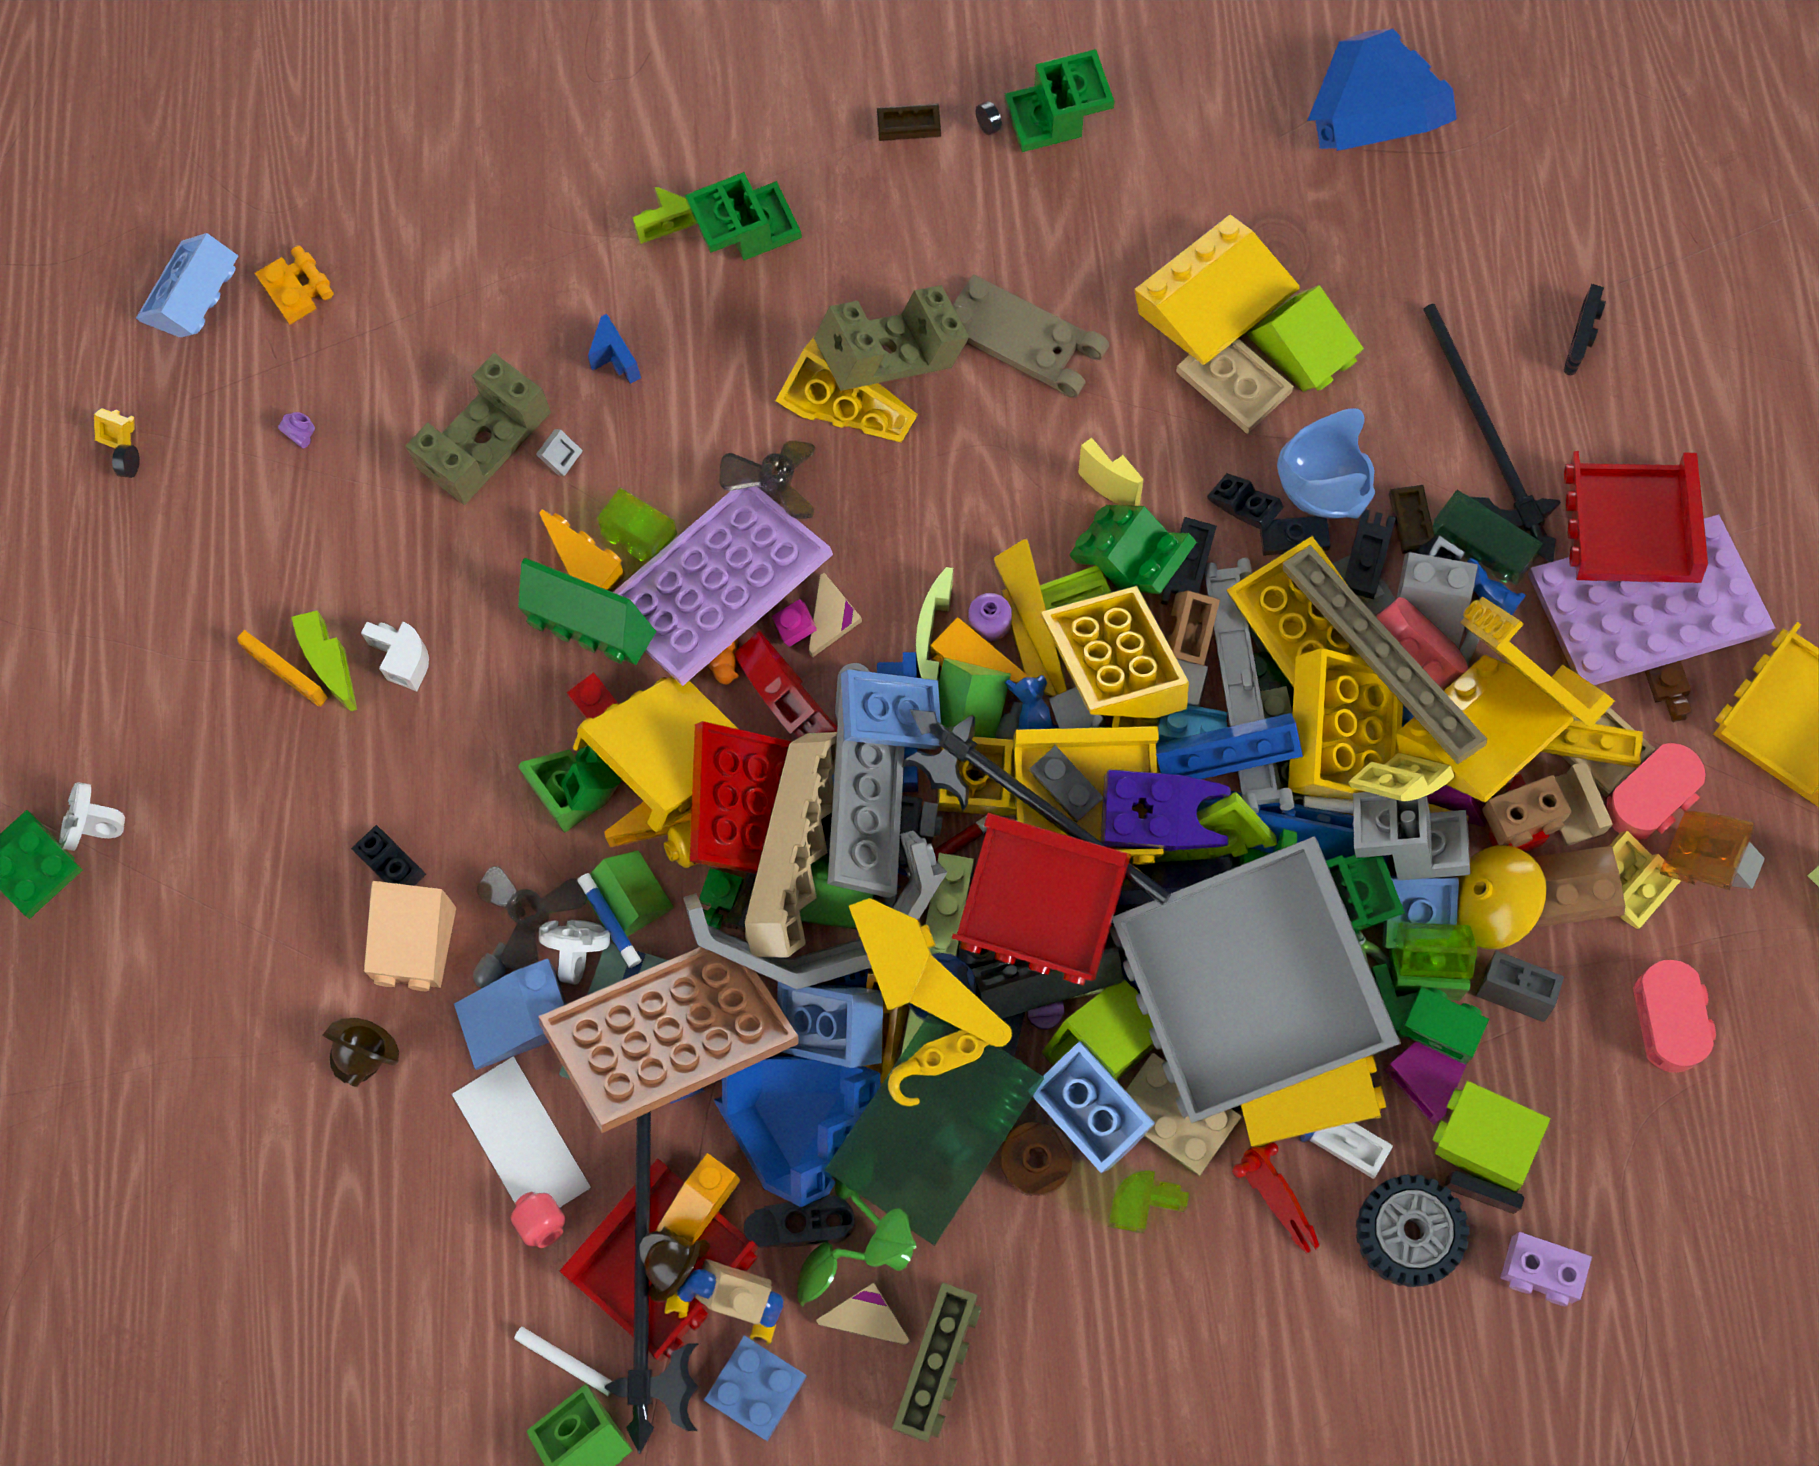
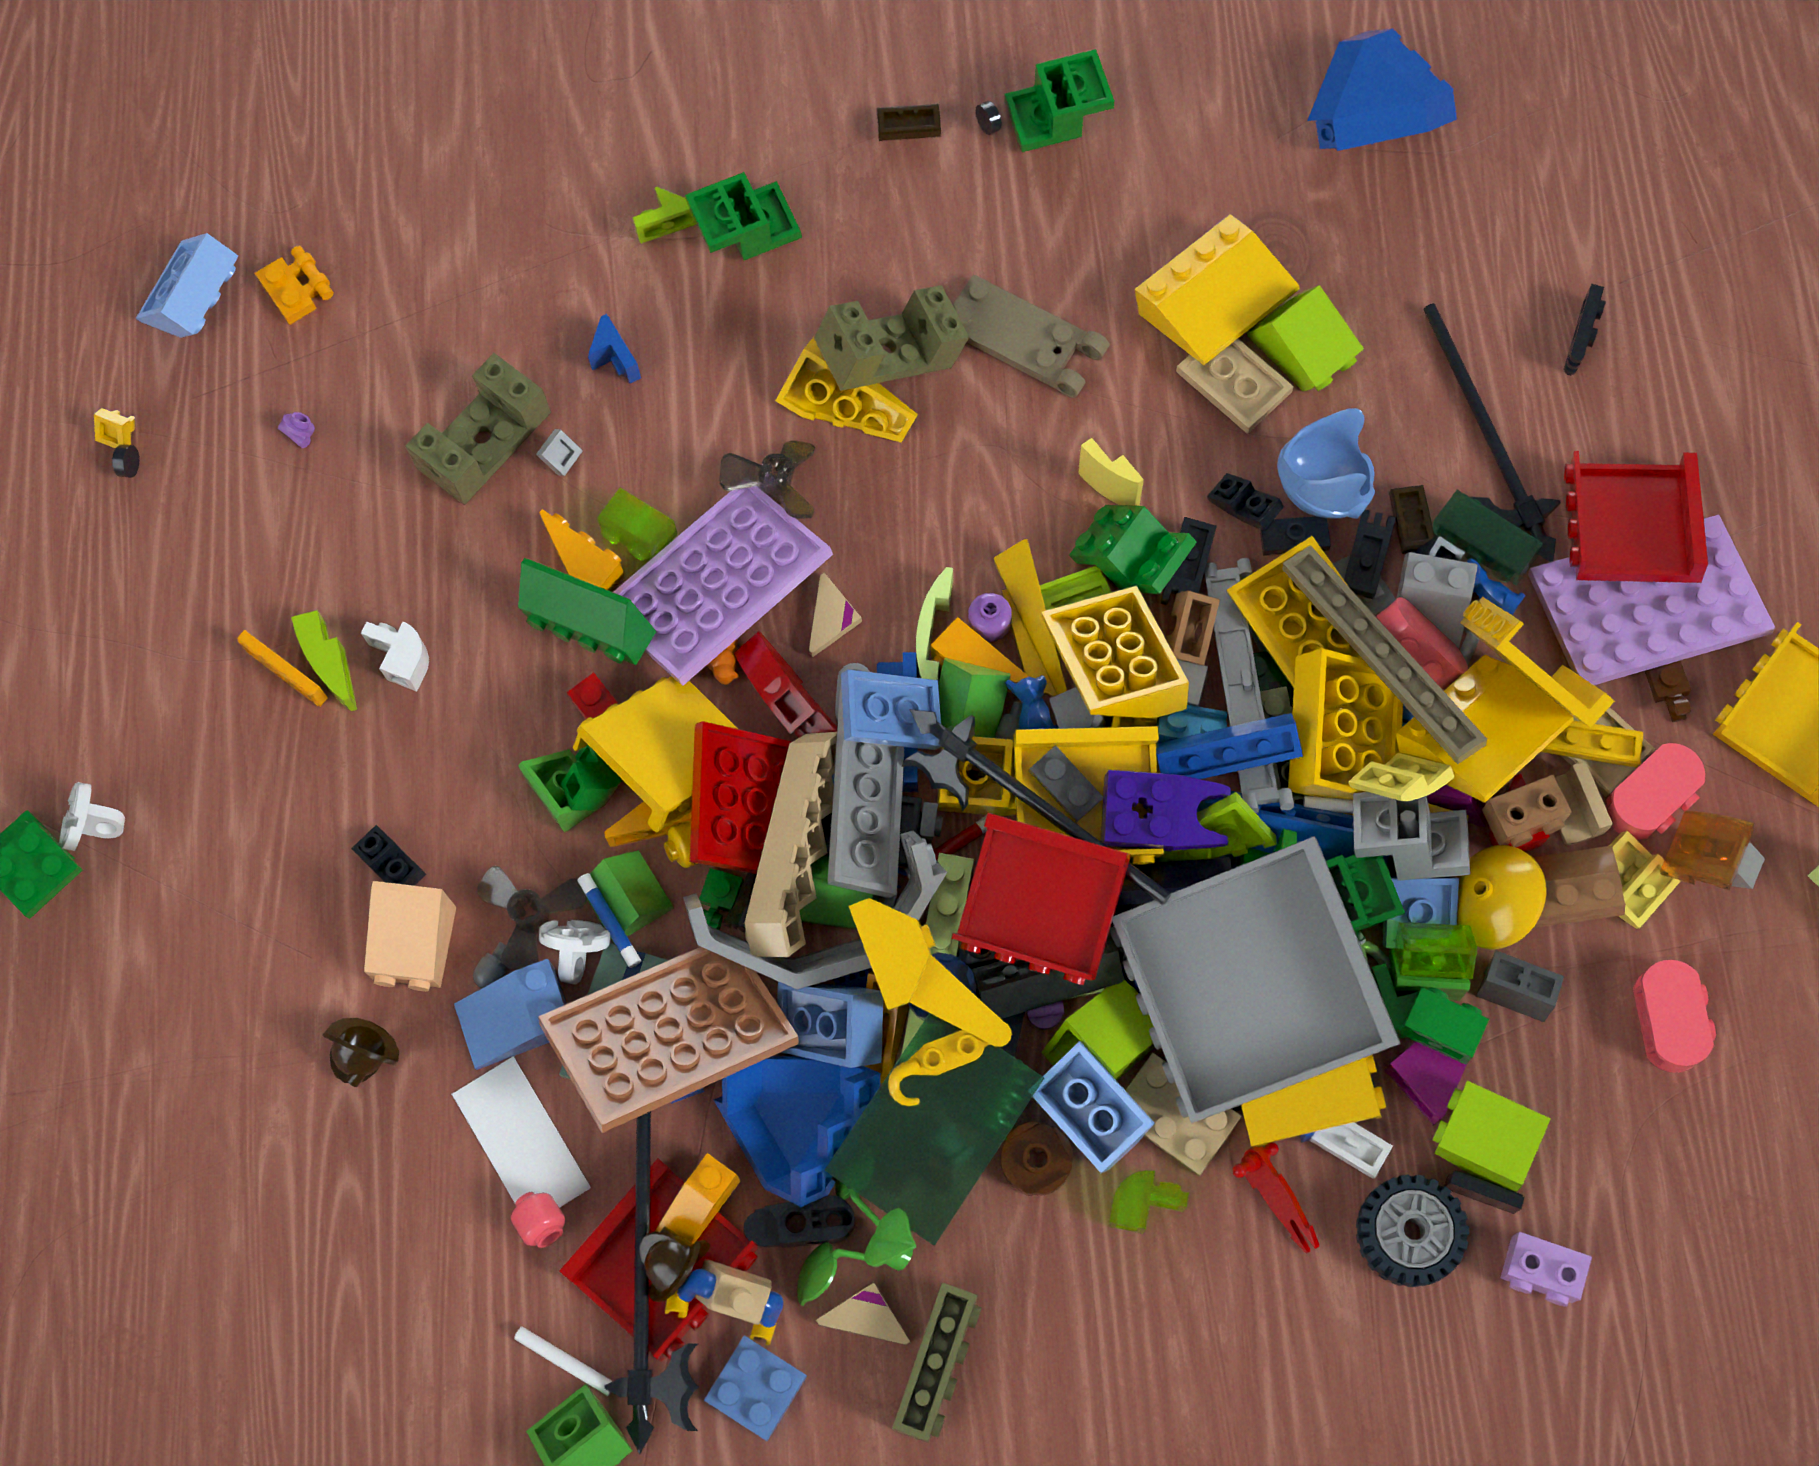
(794, 622): dark pink plate -> none

